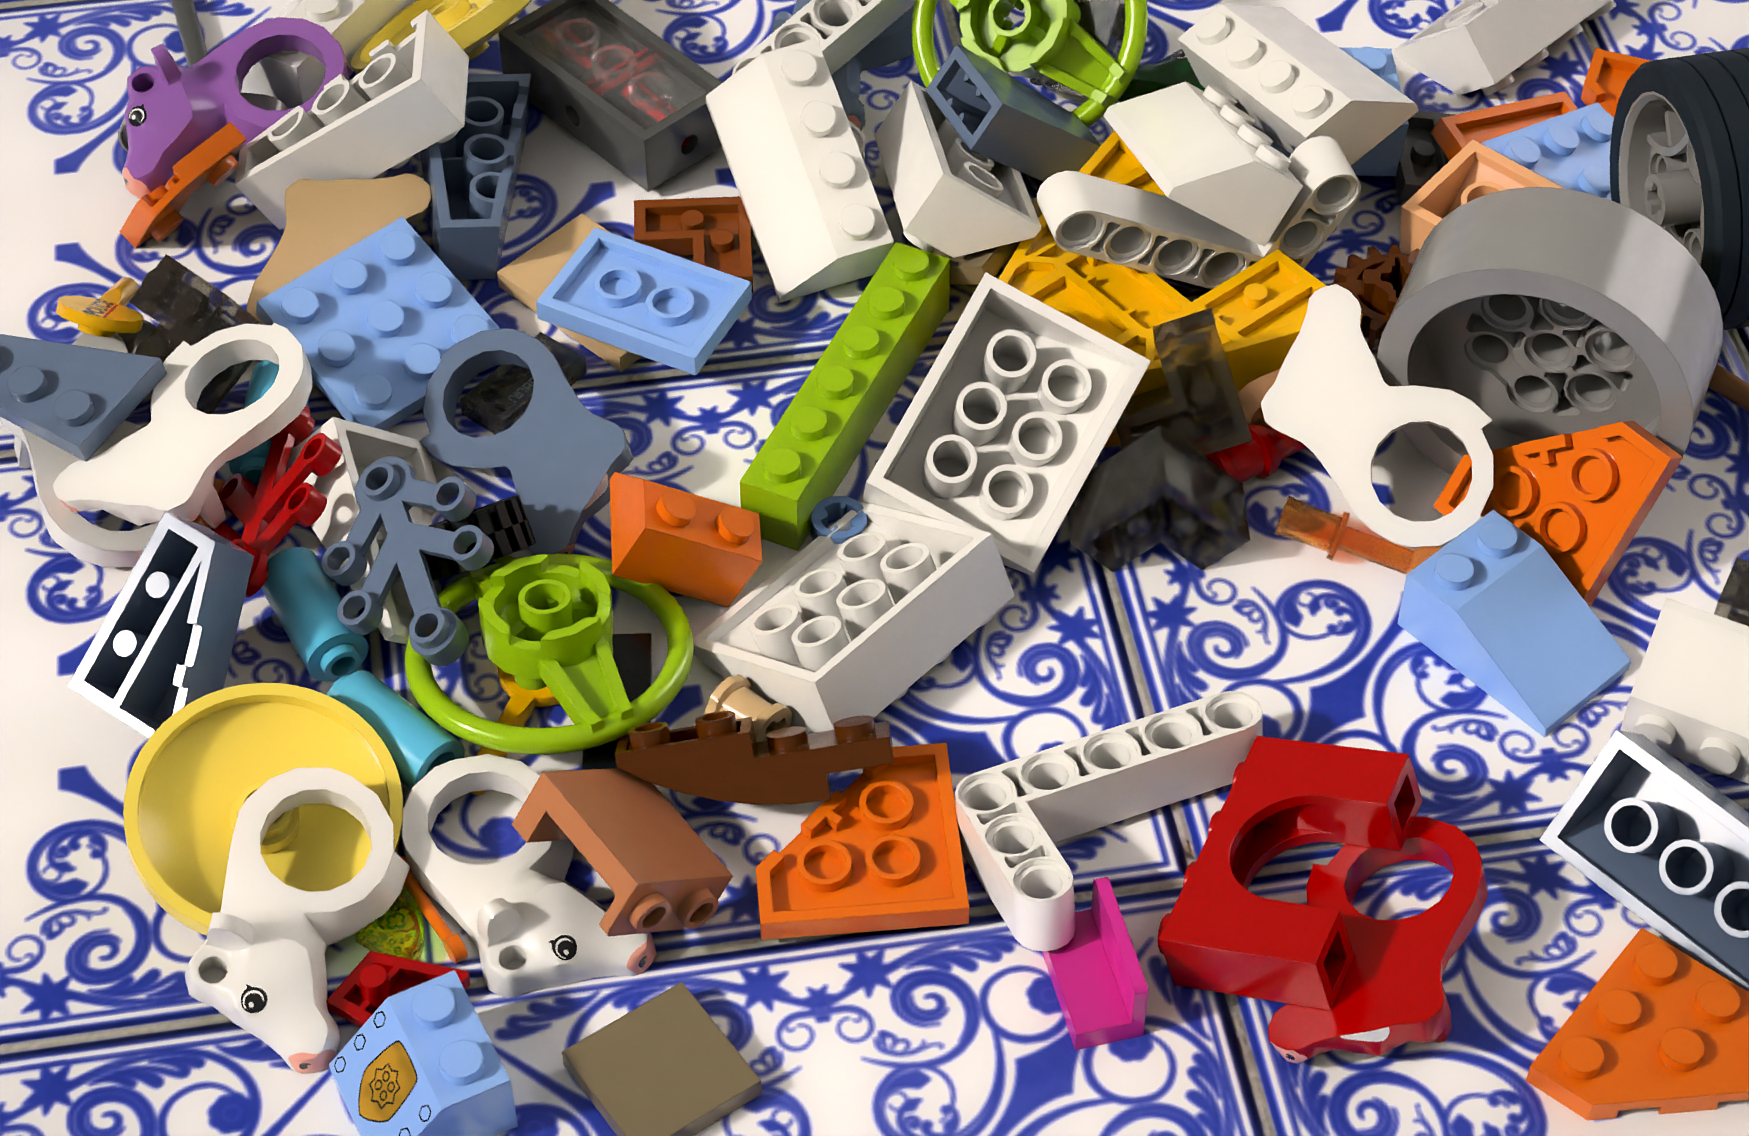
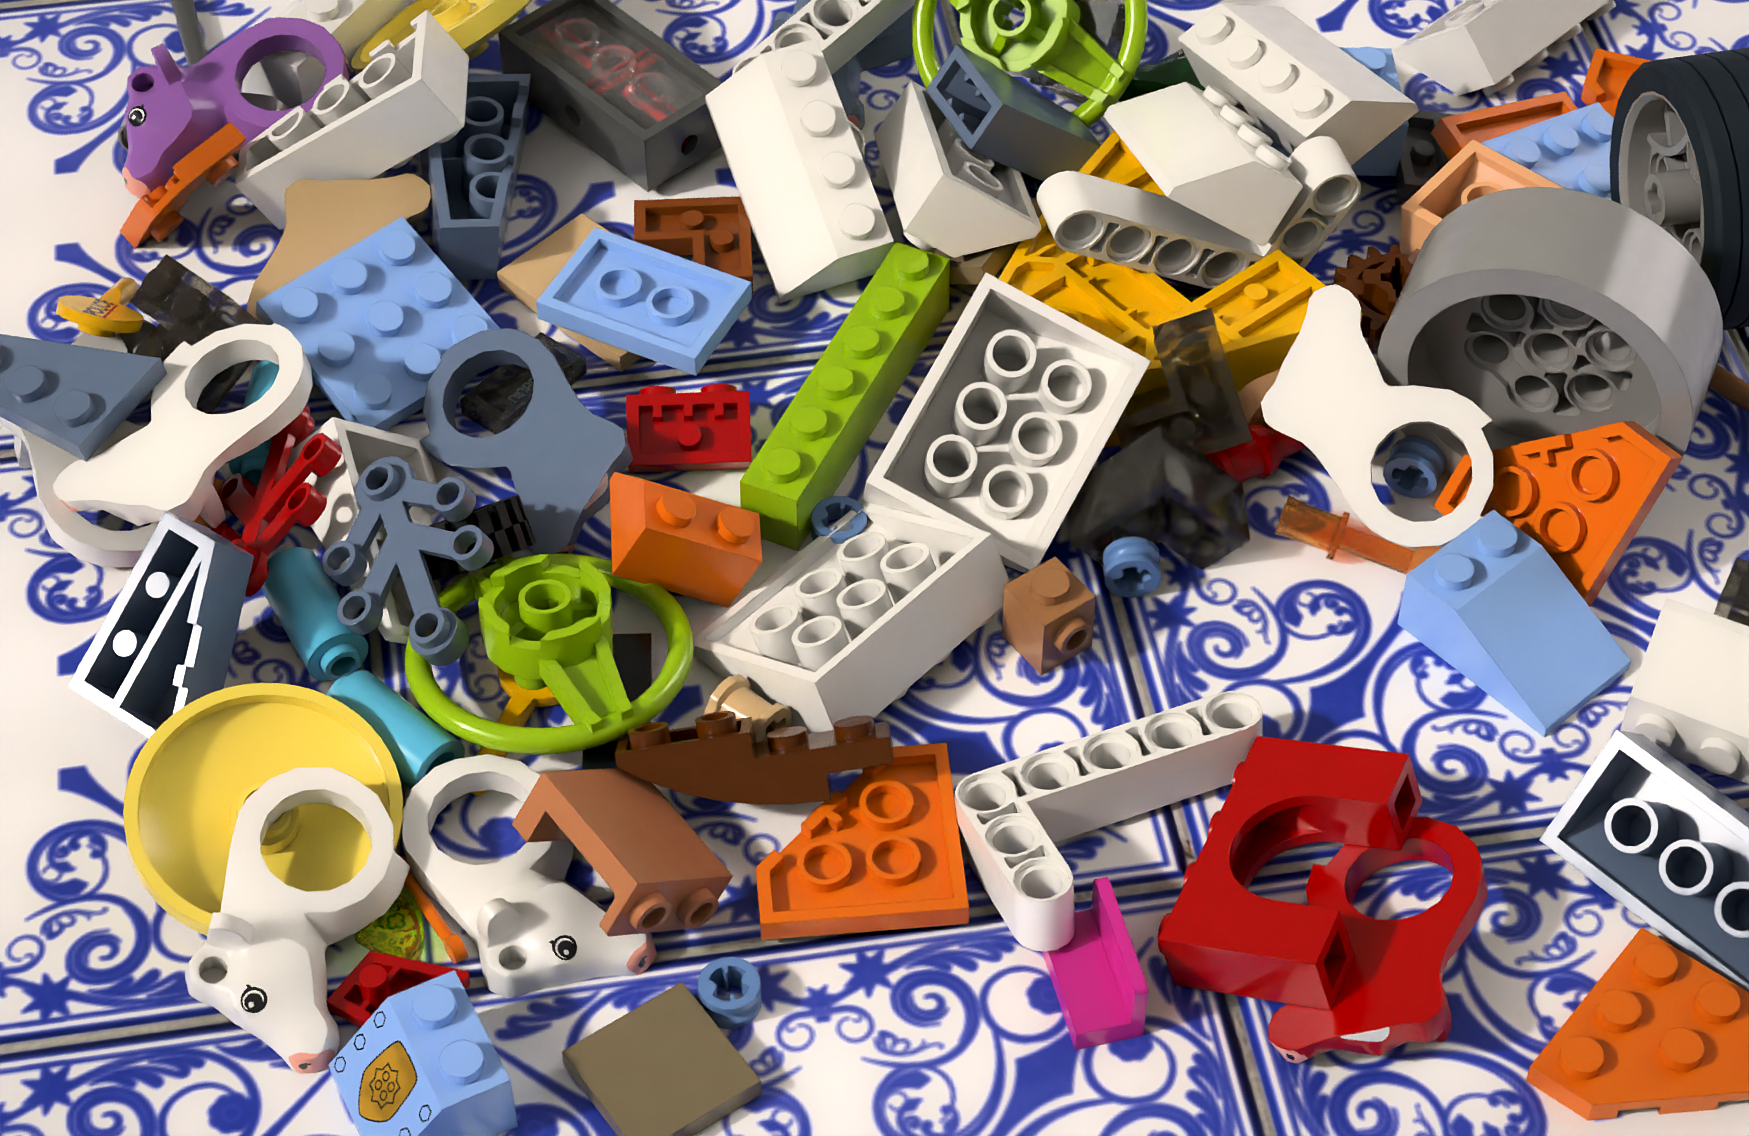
(689, 429): none -> red bracket
(728, 972): none -> medium blue bush
(1048, 615): none -> medium nougat brick
(1132, 567): none -> medium blue bush
(1410, 481): none -> medium blue bush

